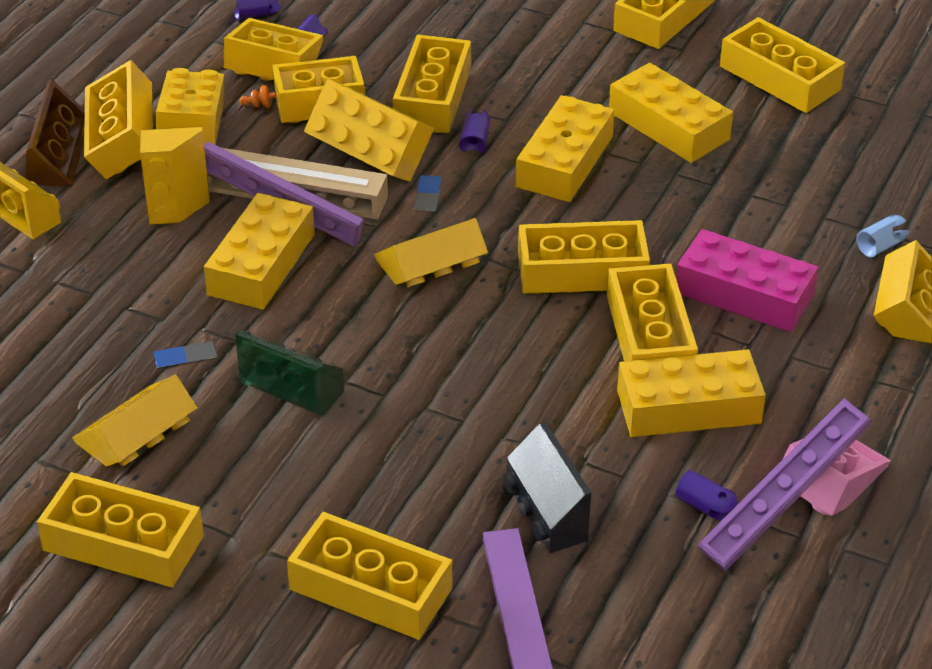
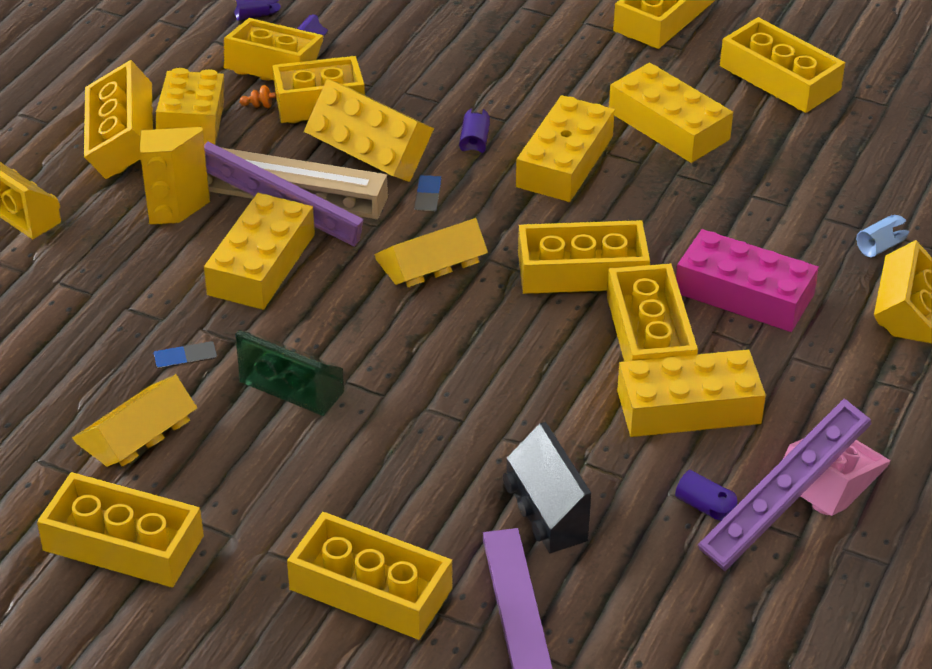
(55, 139): reddish brown slope -> none
(434, 81): yellow brick -> none

